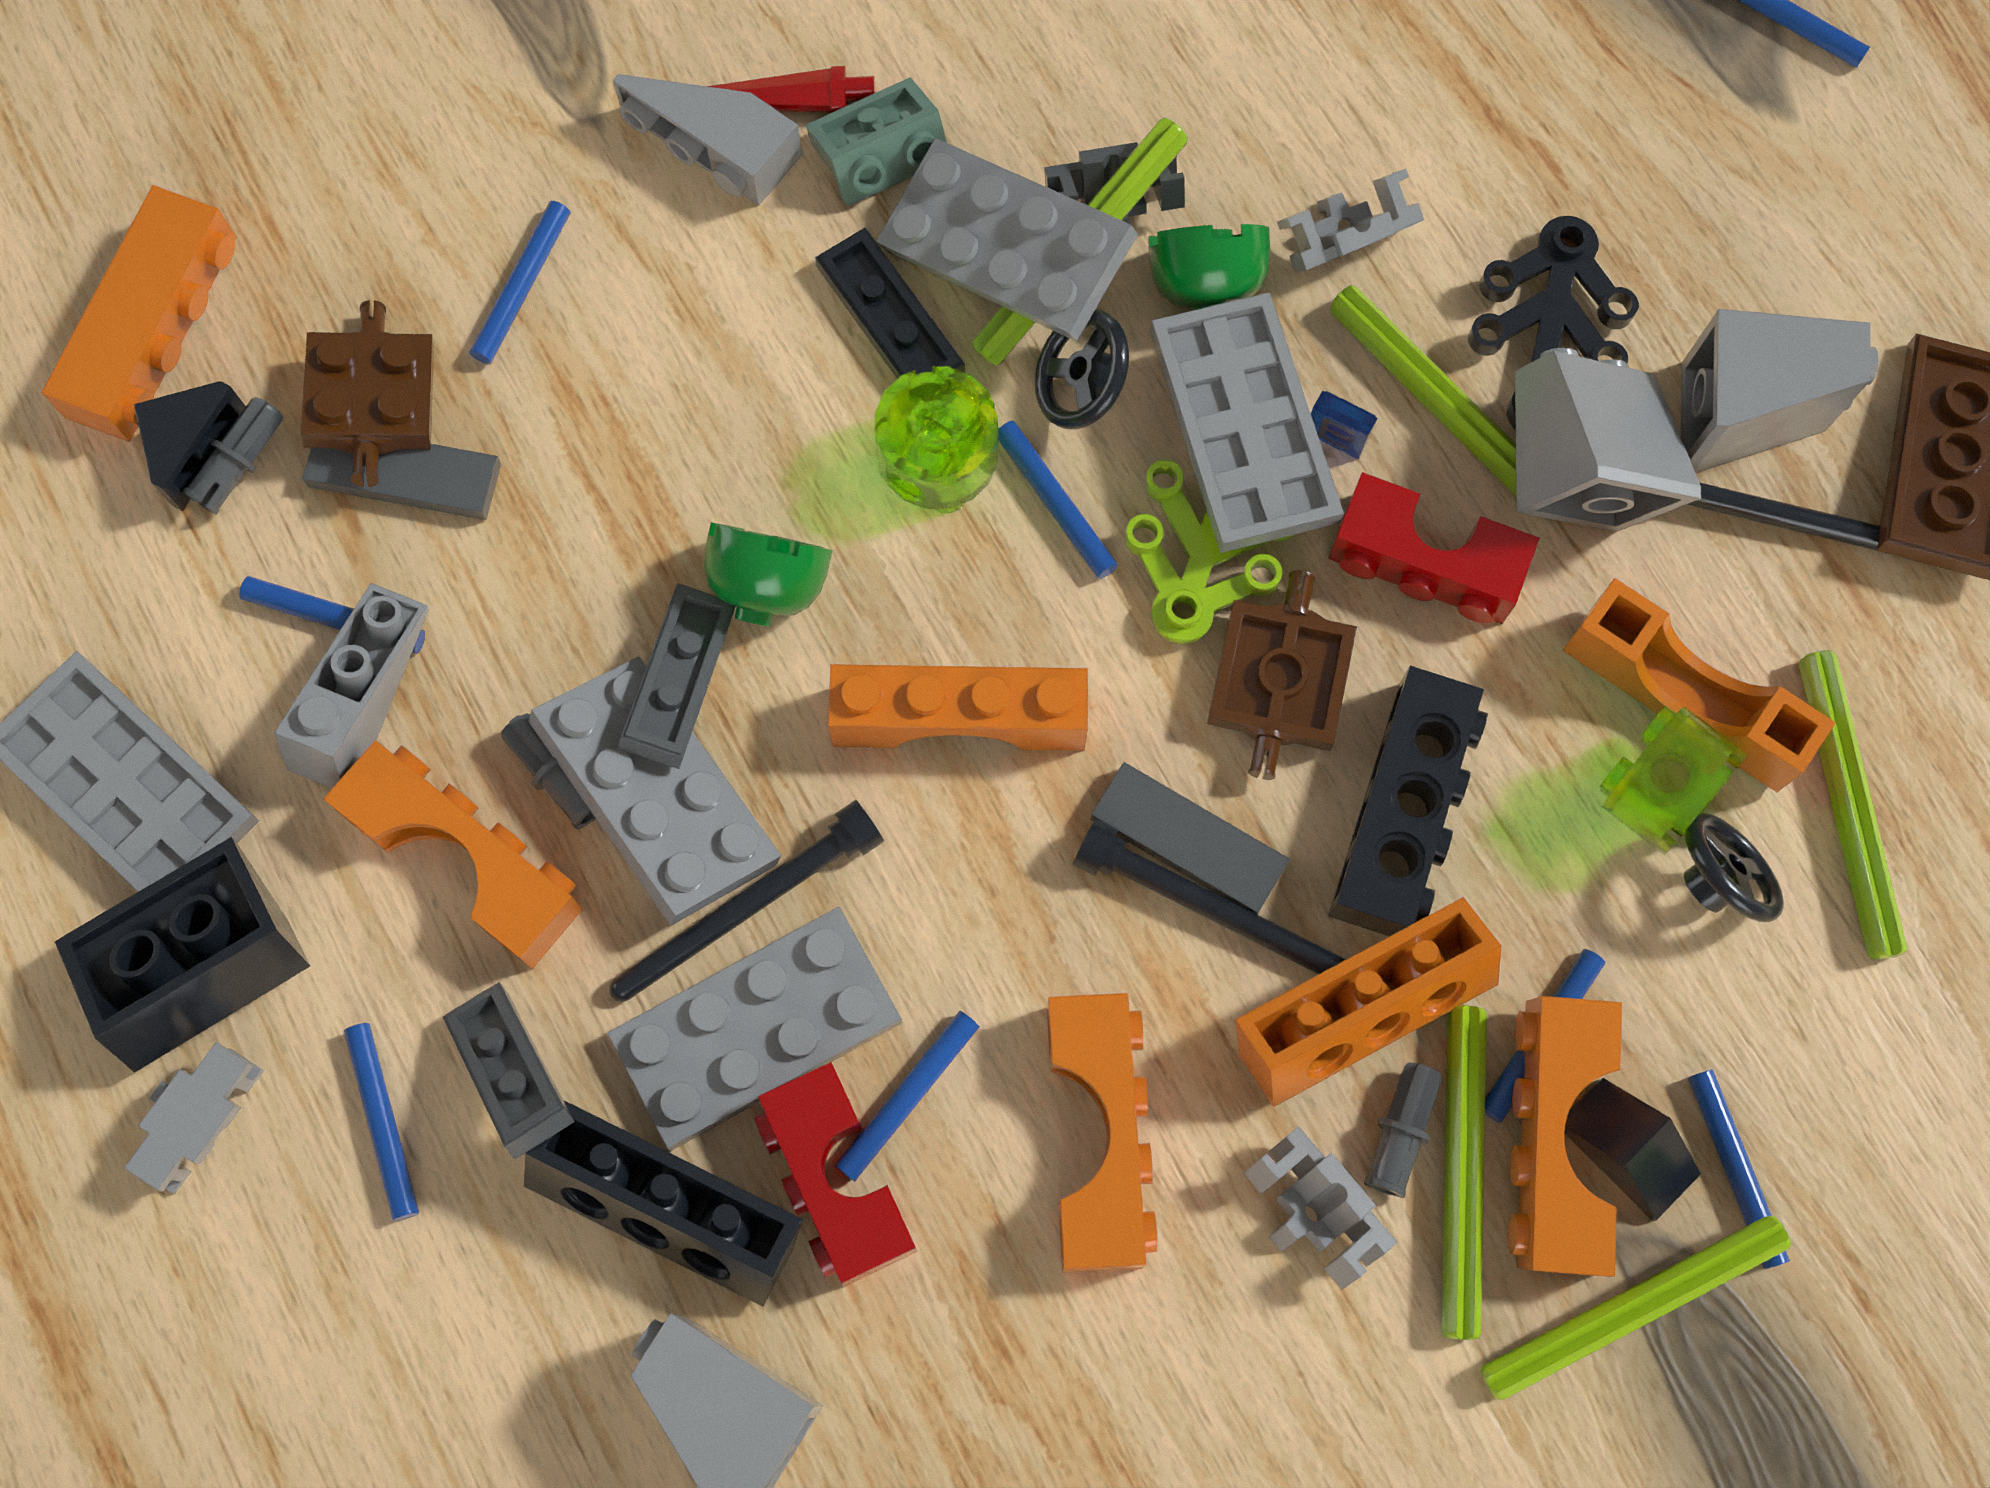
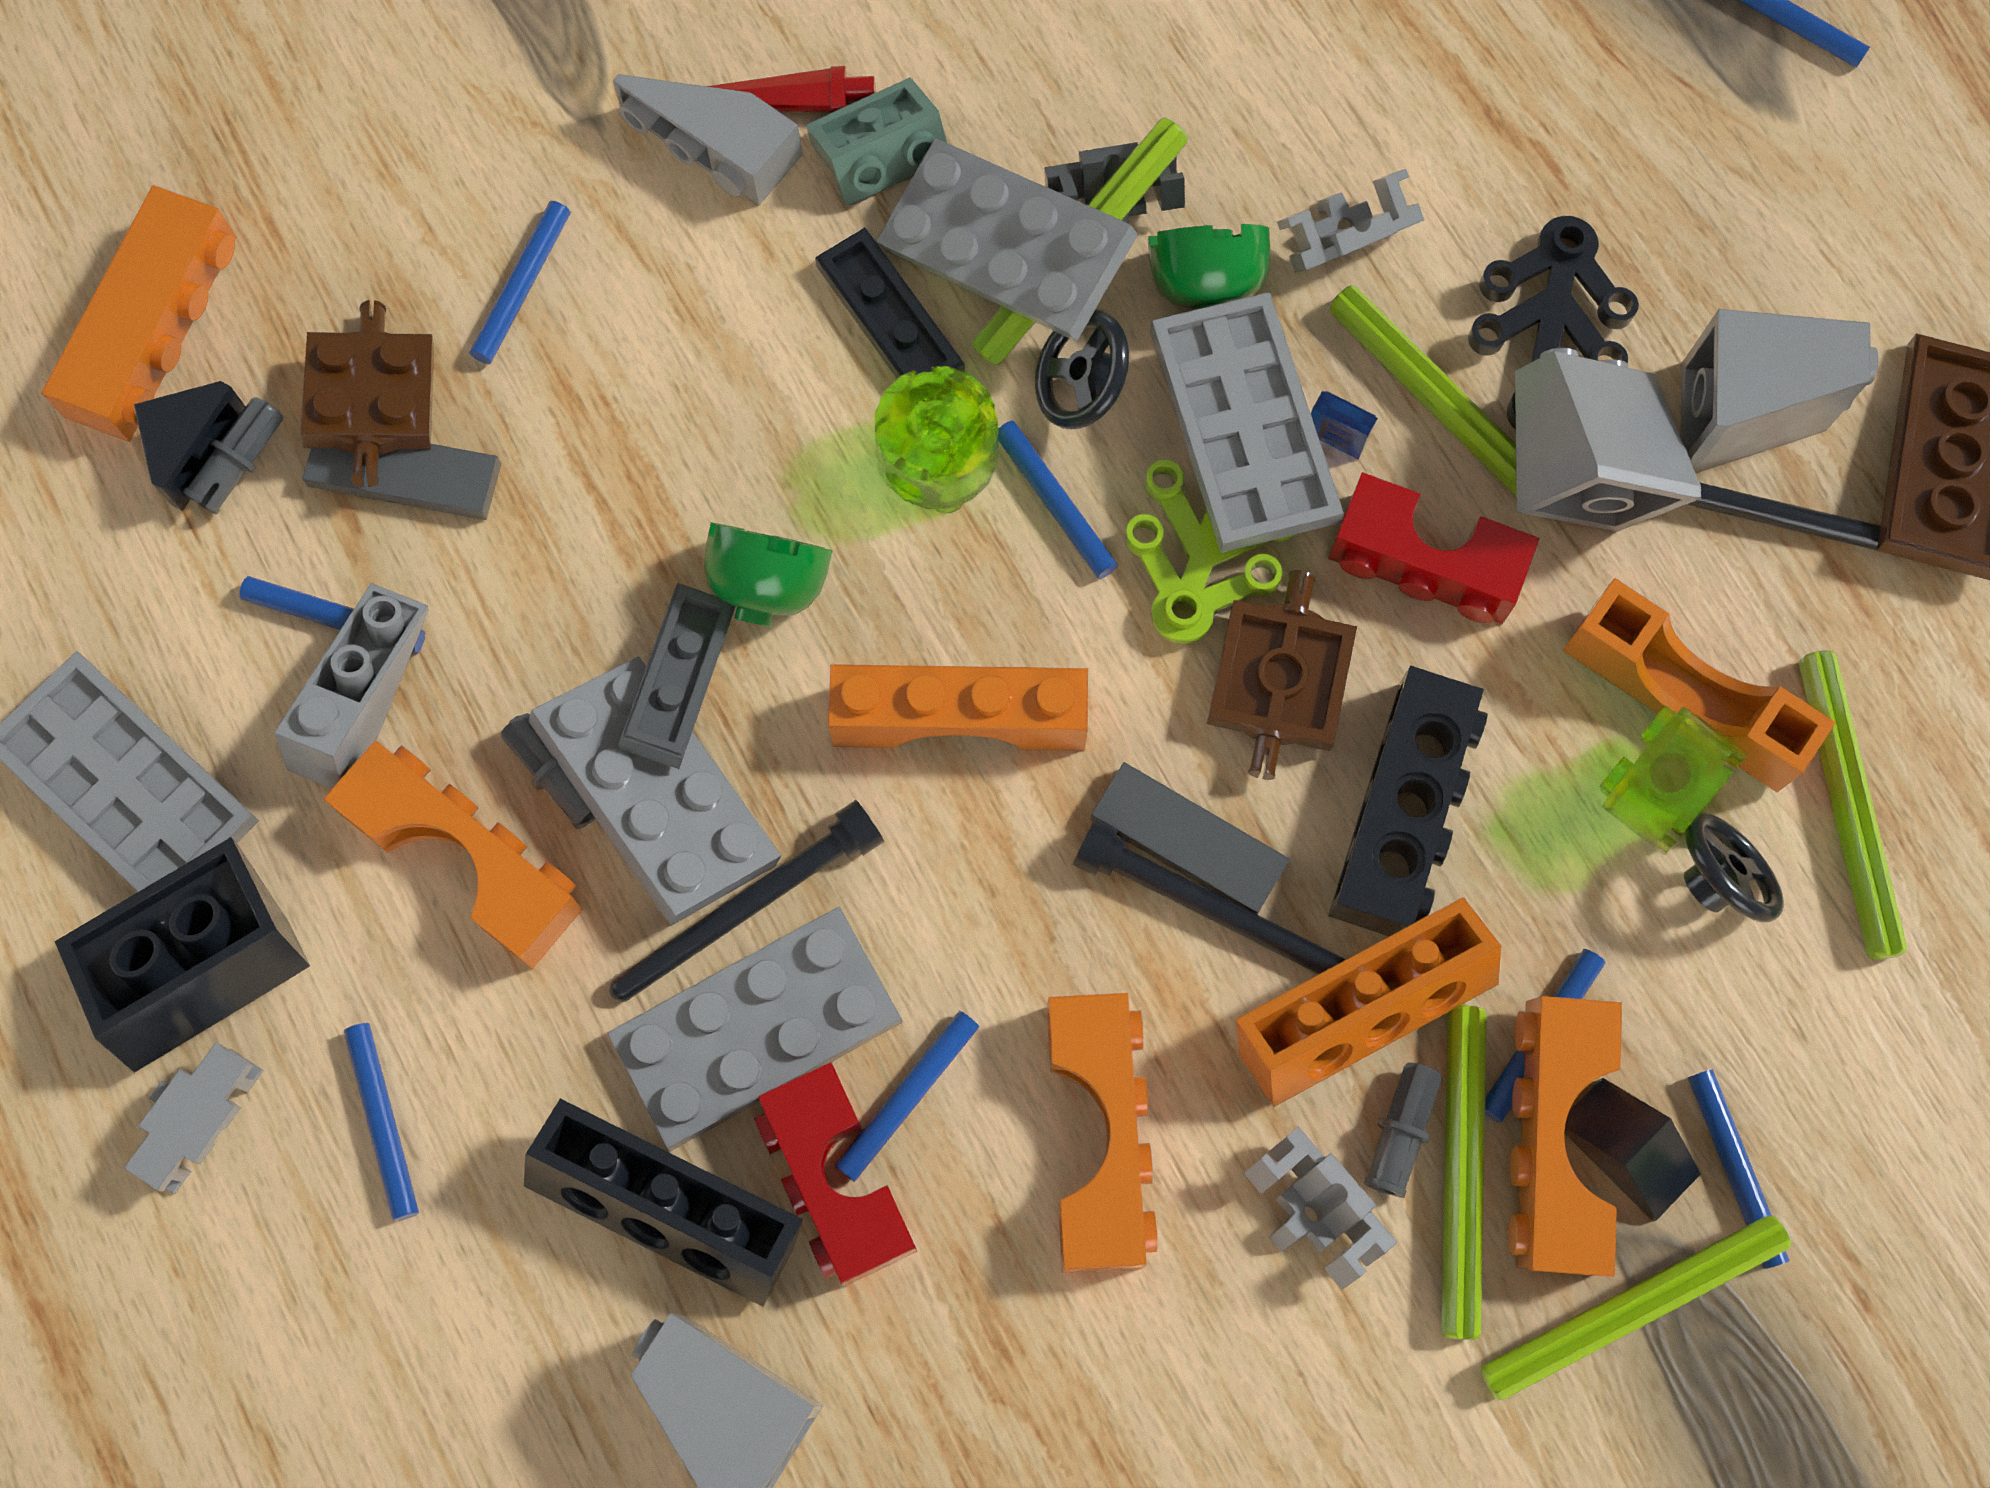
(507, 1070): dark grey tile -> none

